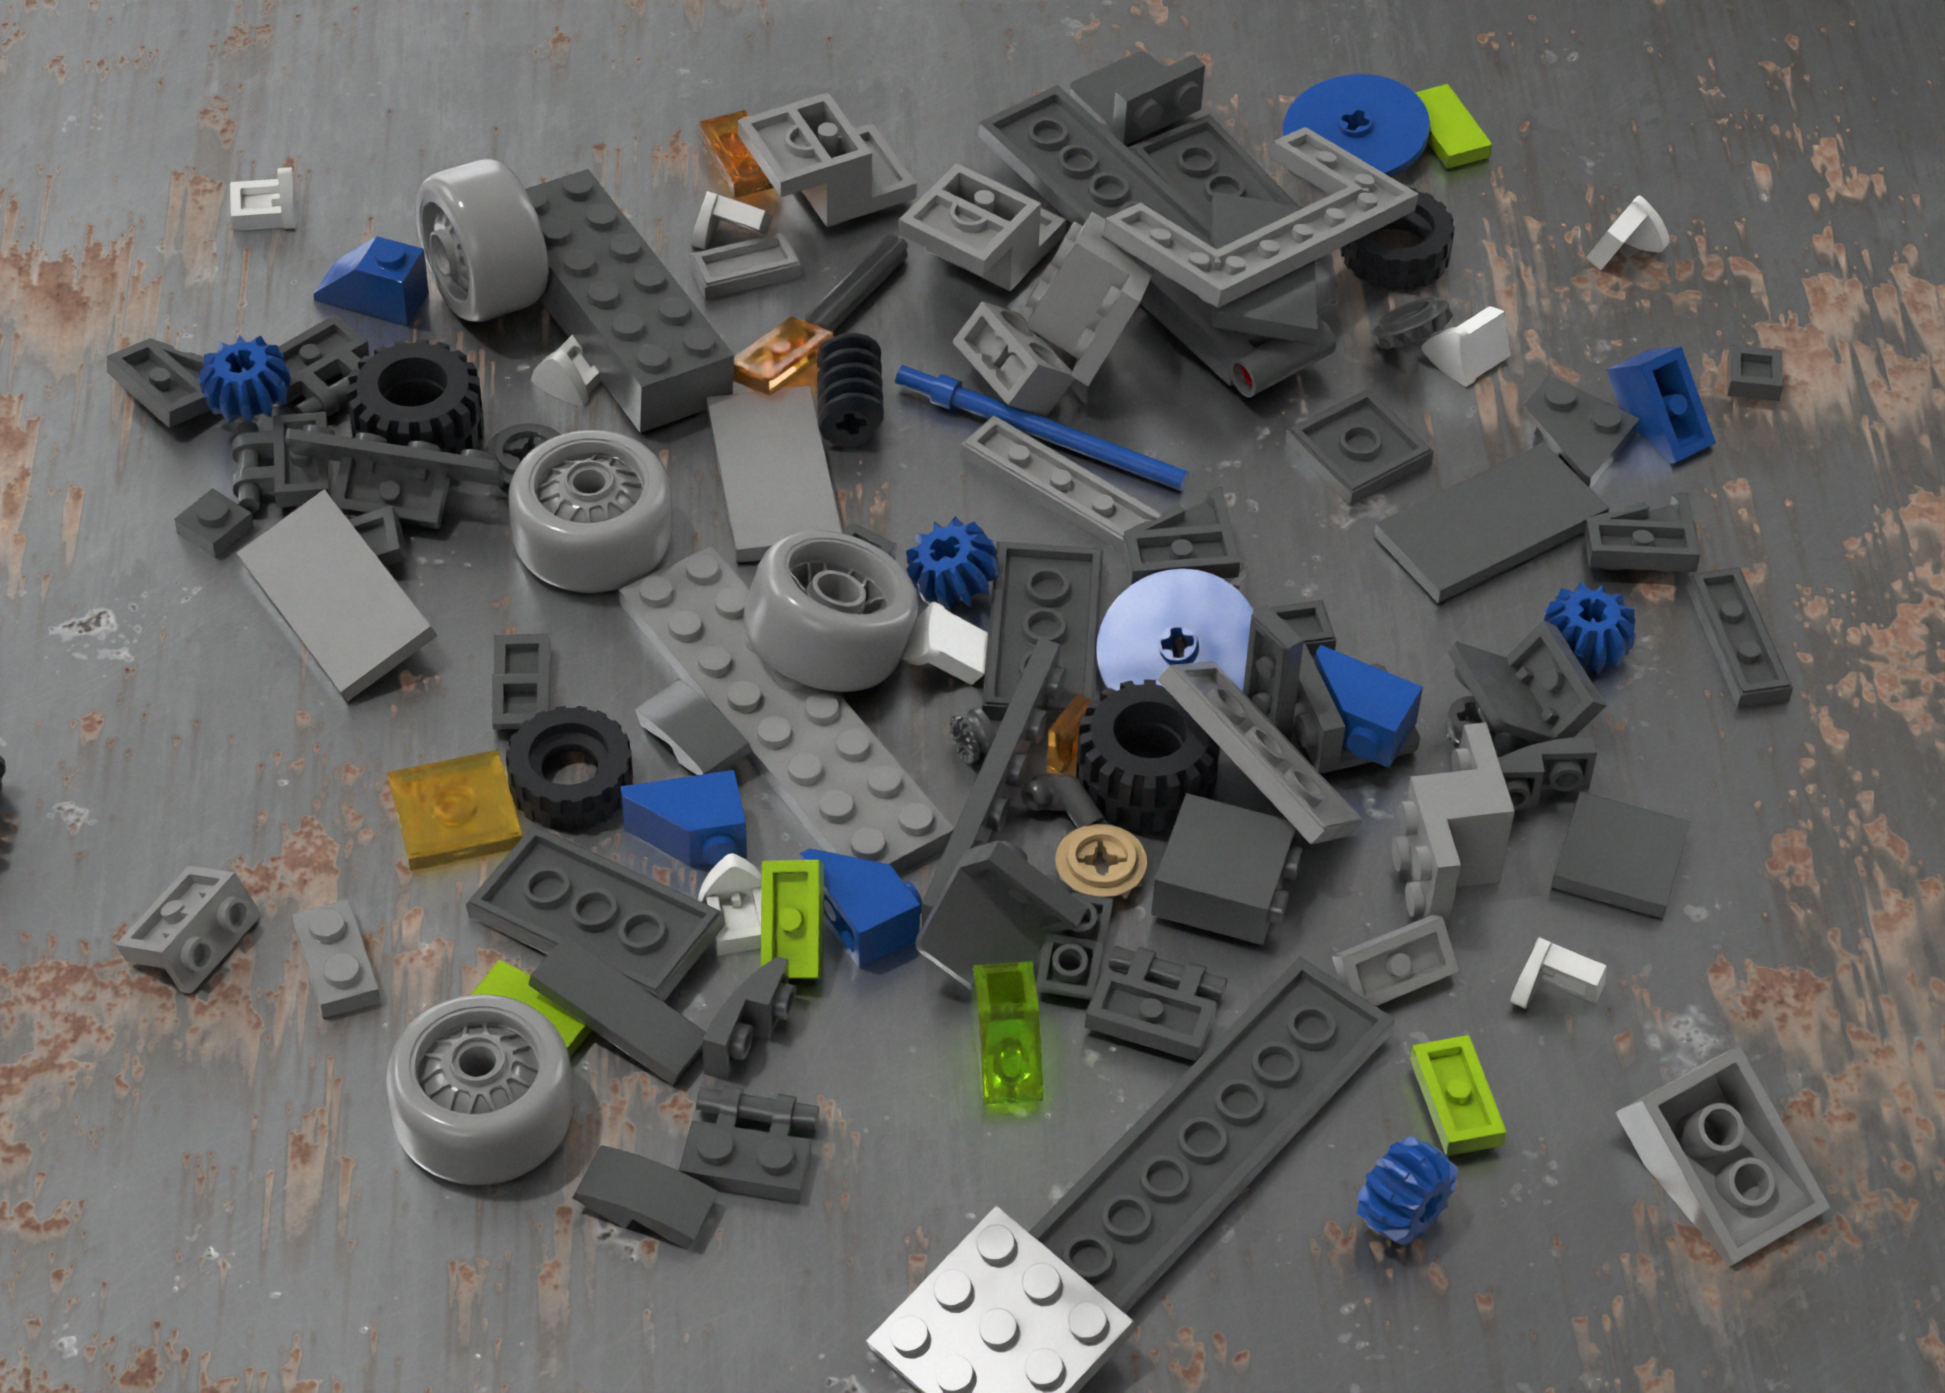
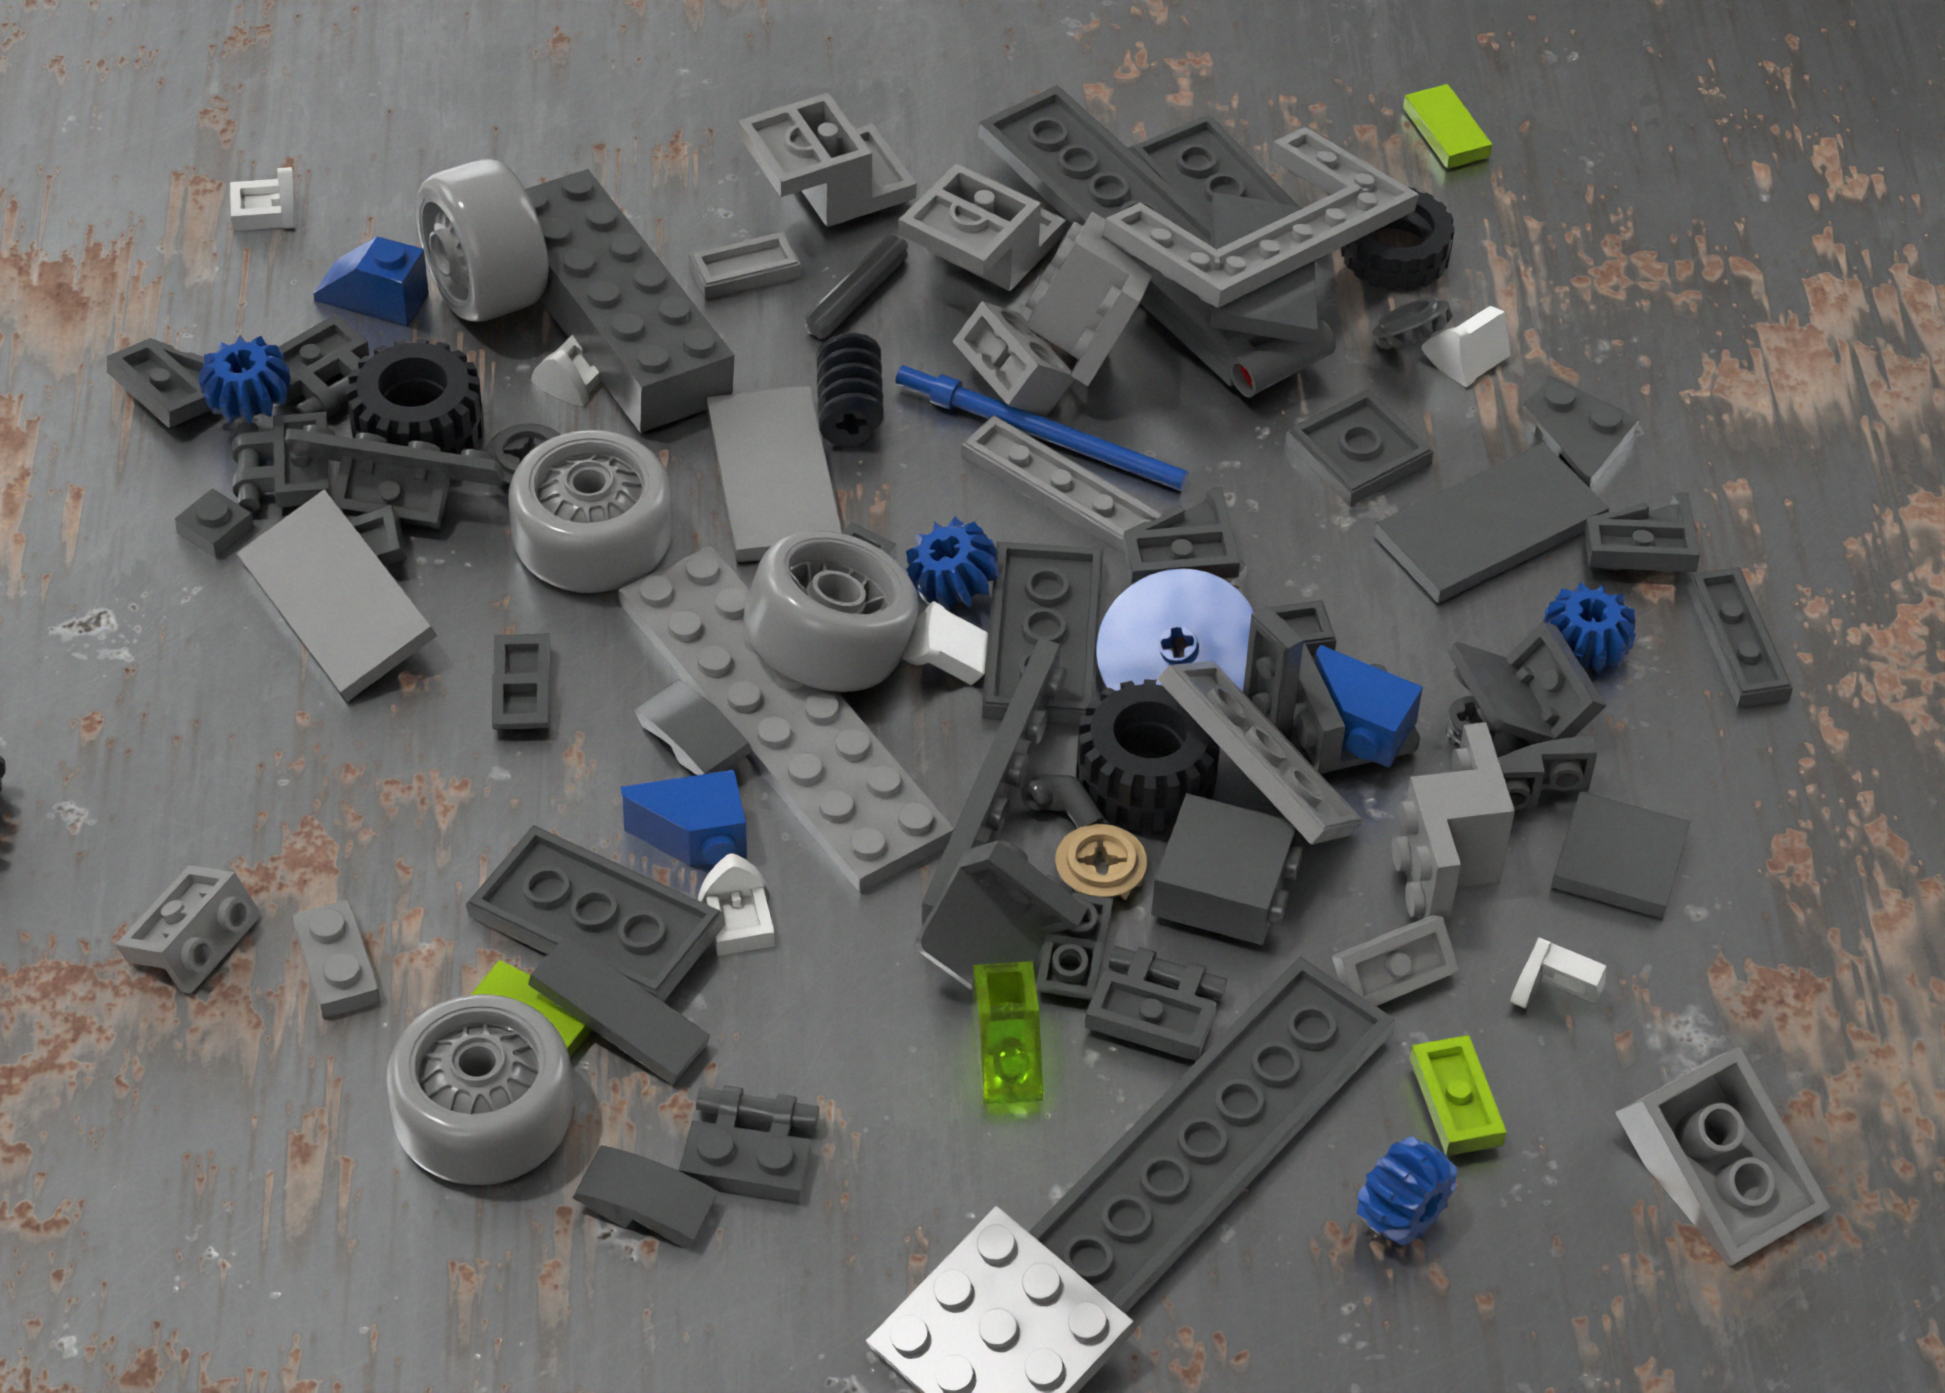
(454, 810): clear yellow tile -> none
(561, 732): black tyre -> none
(722, 208): white tile -> none
(731, 155): clear orange plate -> none
(748, 1013): dark grey slope -> none
(779, 355): clear orange plate -> none
(793, 916): lime plate -> none
(867, 905): blue slope -> none
(973, 734): dark grey bush -> none
(1064, 735): clear orange tile -> none
(1140, 94): dark grey bracket -> none
(1366, 117): blue piece -> none
(1637, 227): white tile -> none
(1665, 398): blue slope -> none
(1754, 372): dark grey plate -> none

